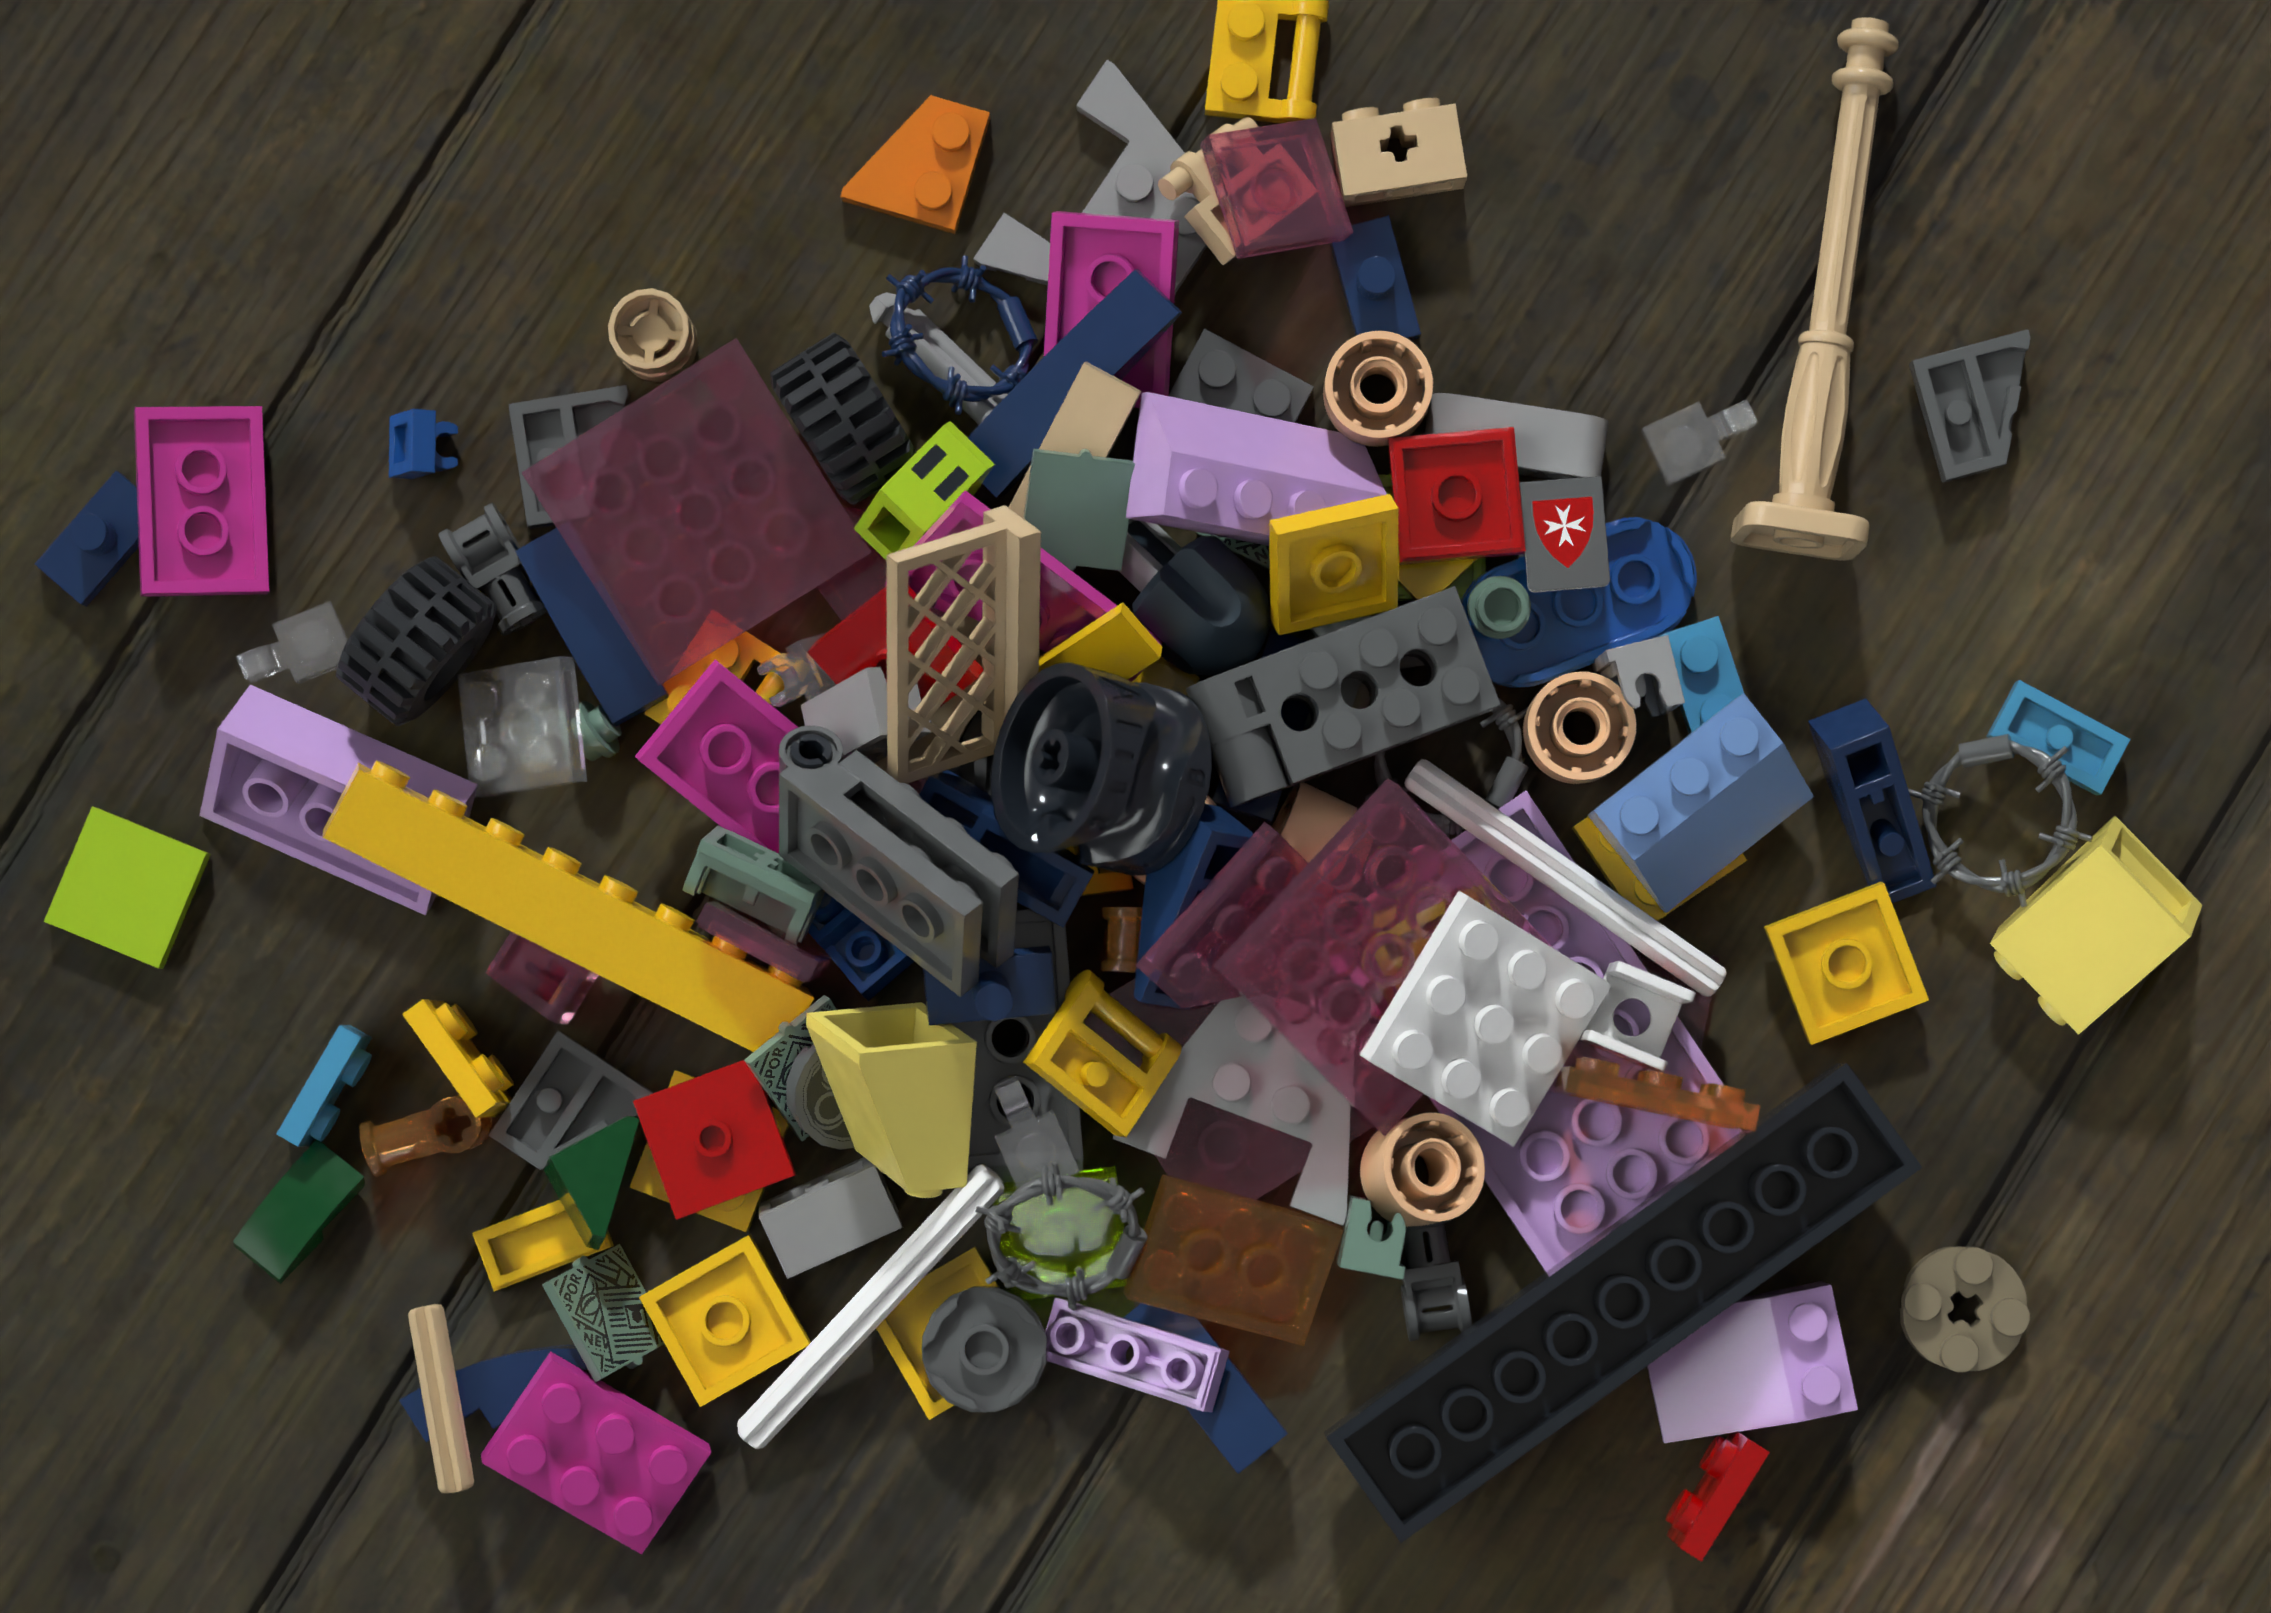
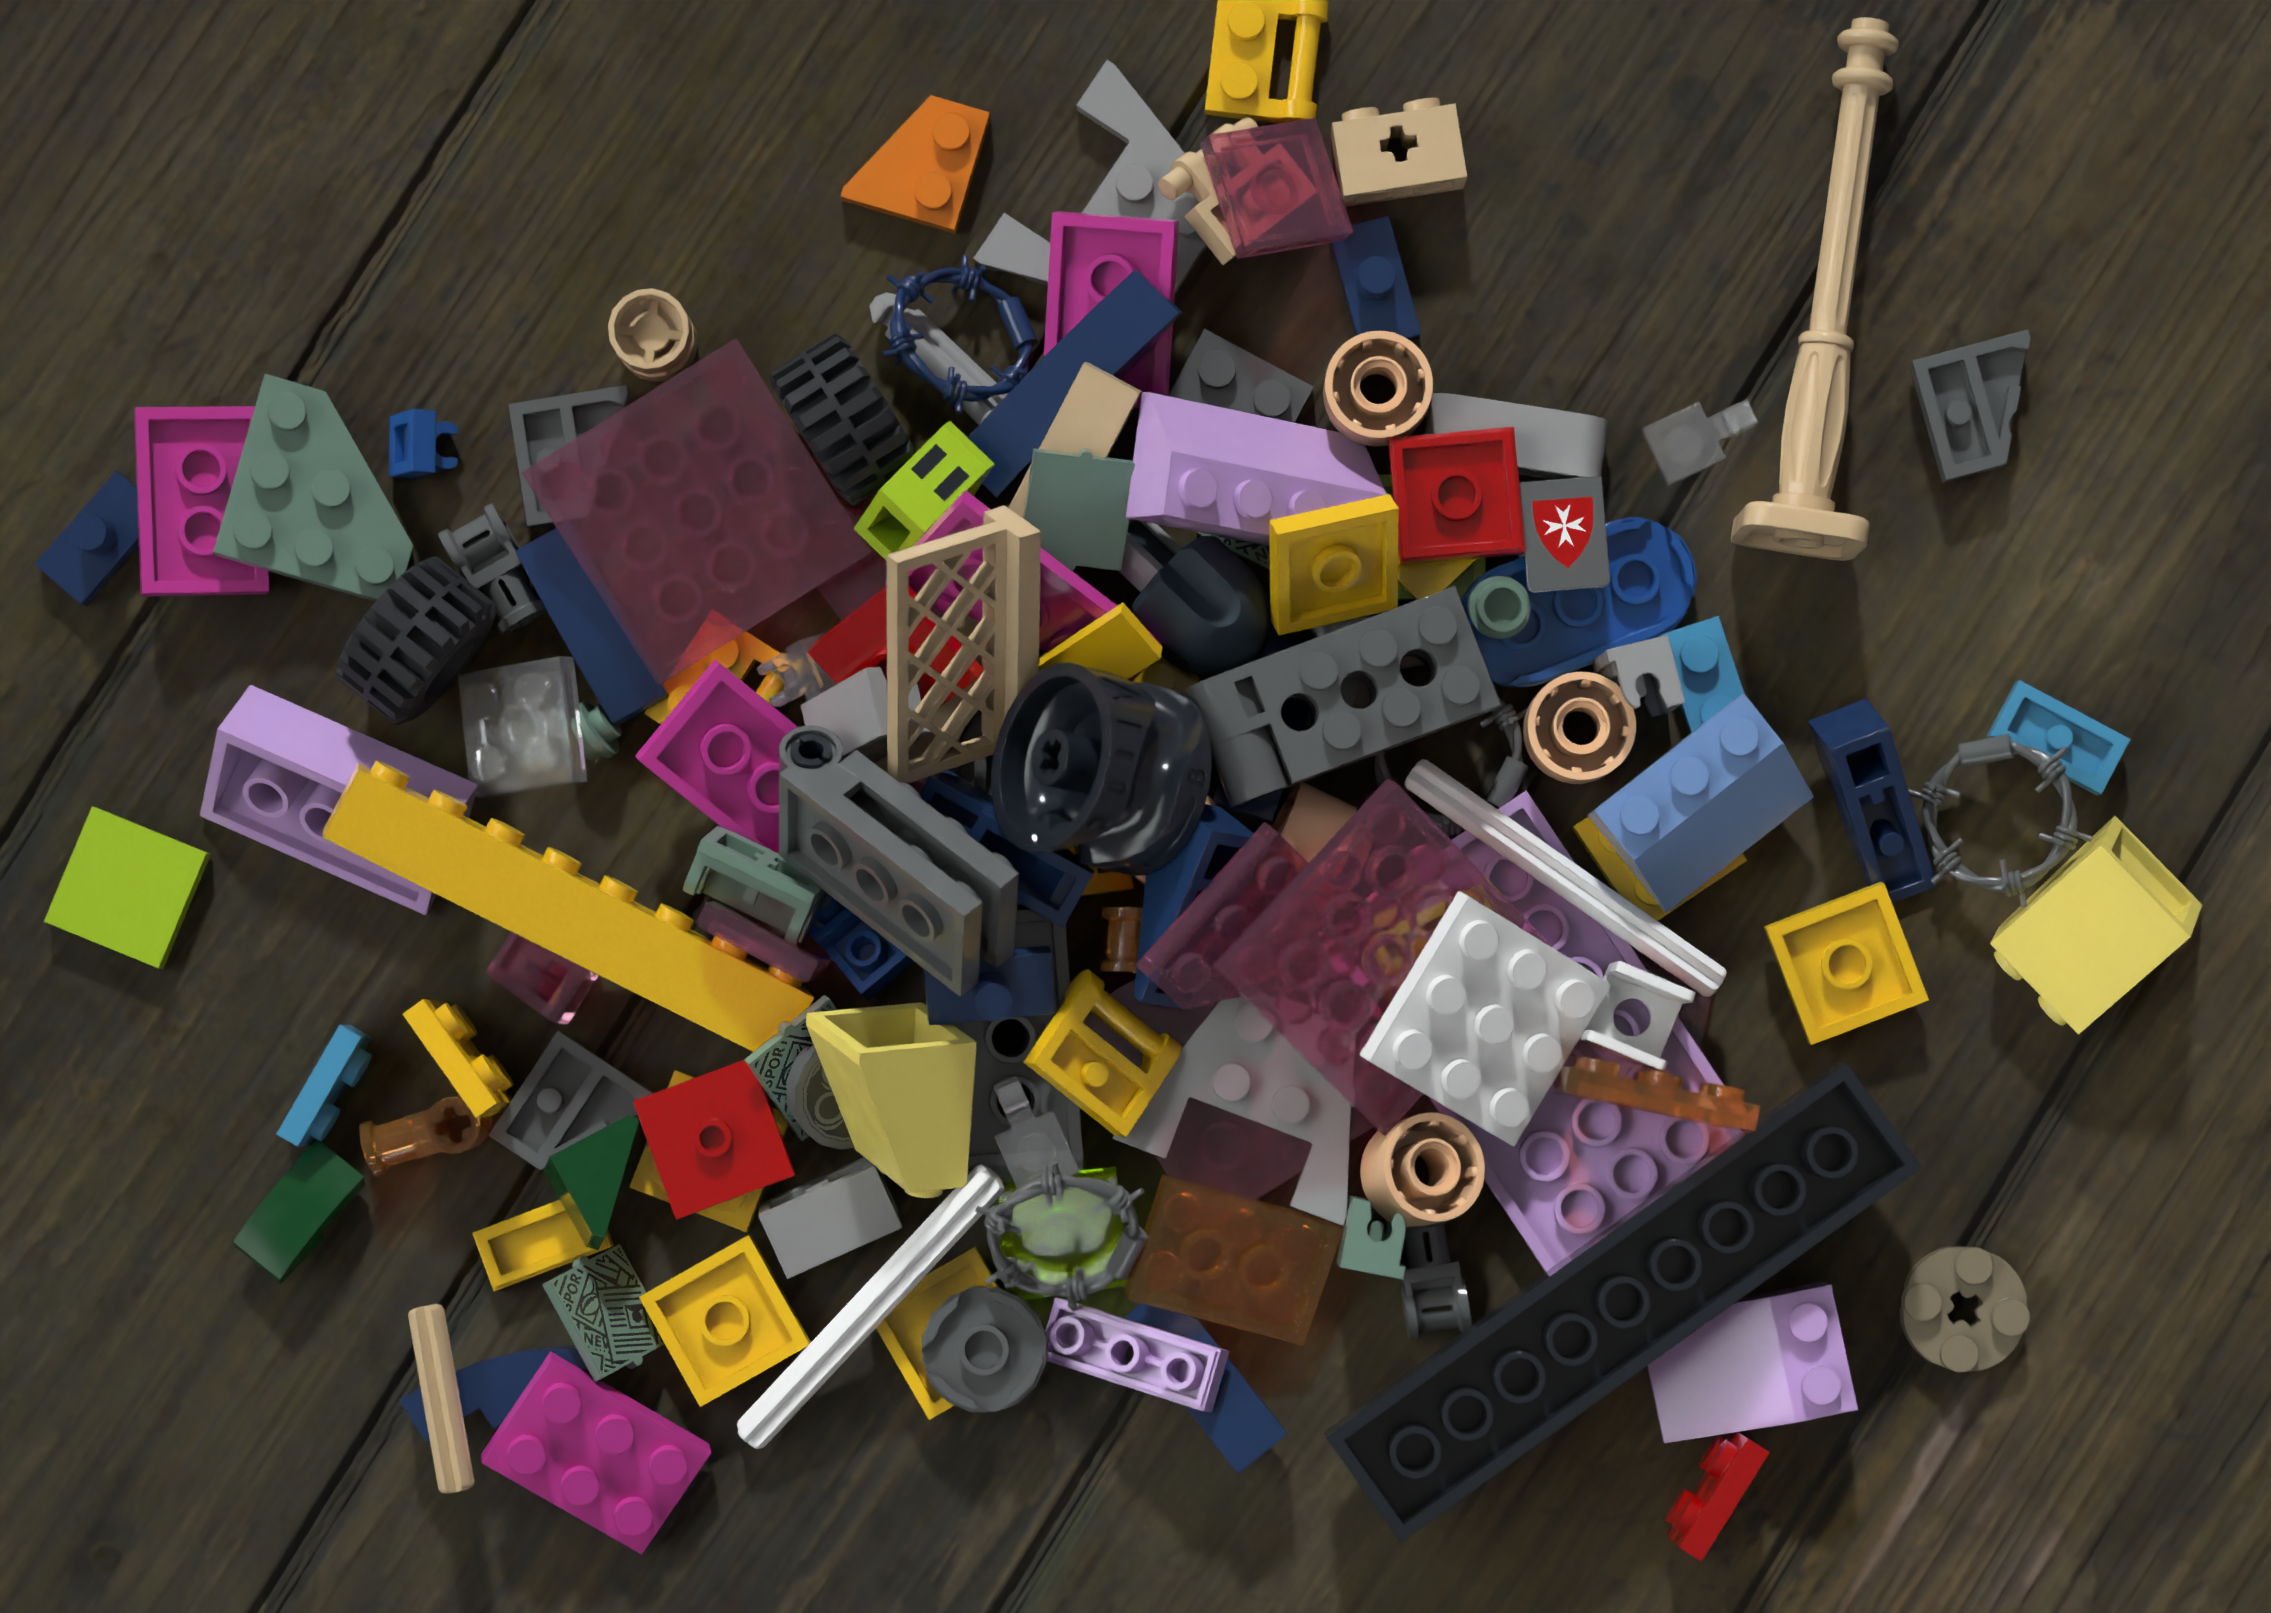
(307, 645): clear plate -> none
(309, 499): none -> sand green plate

